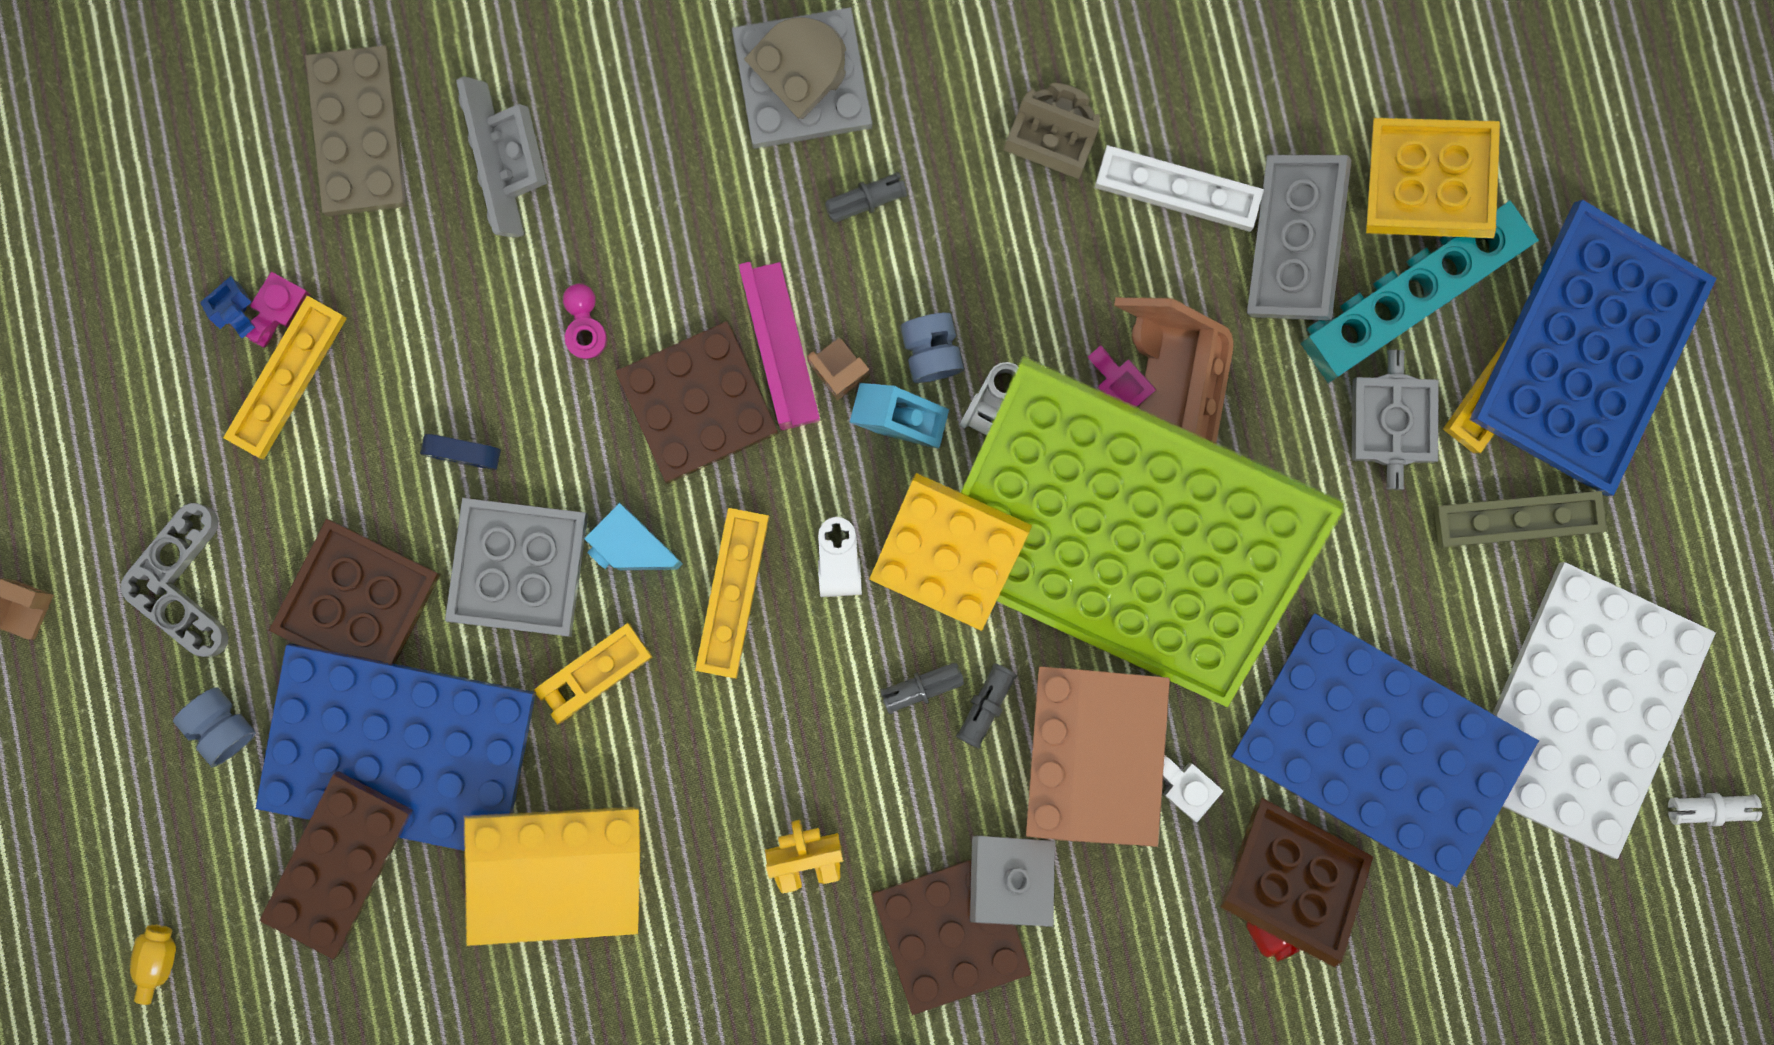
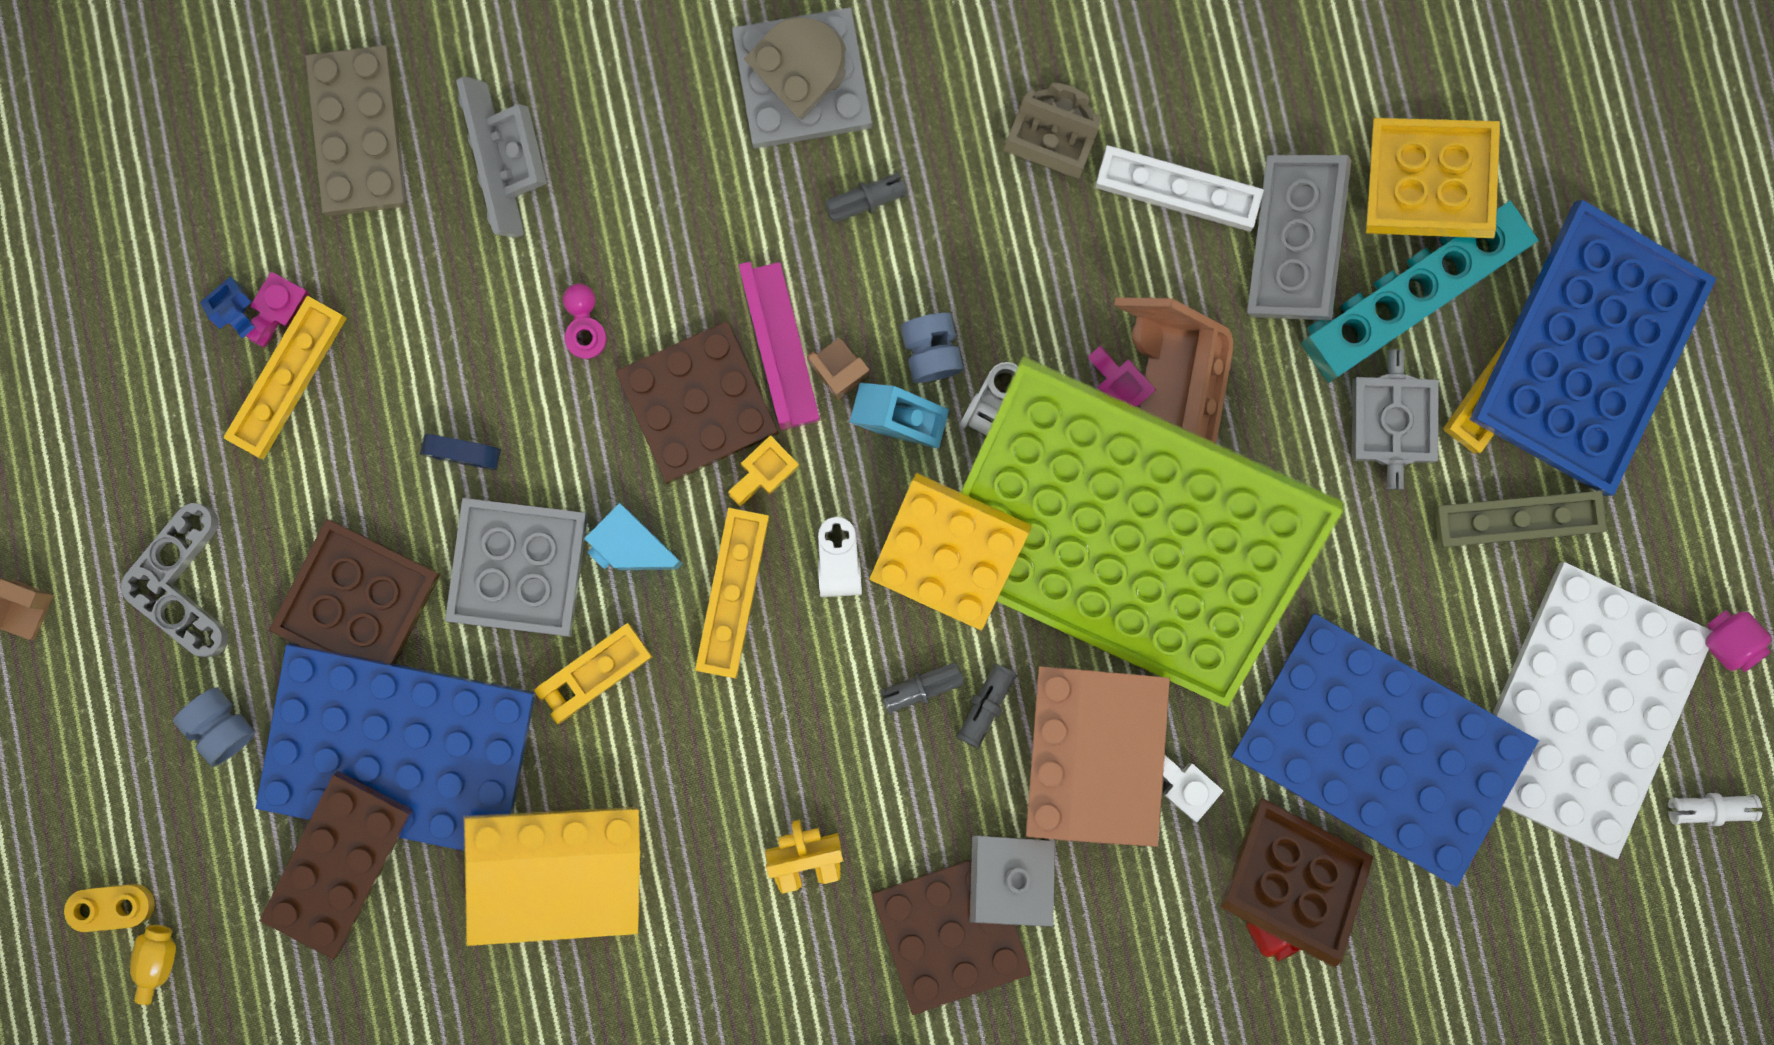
(107, 909): none -> yellow plate
(766, 468): none -> yellow plate
(1738, 640): none -> dark pink head

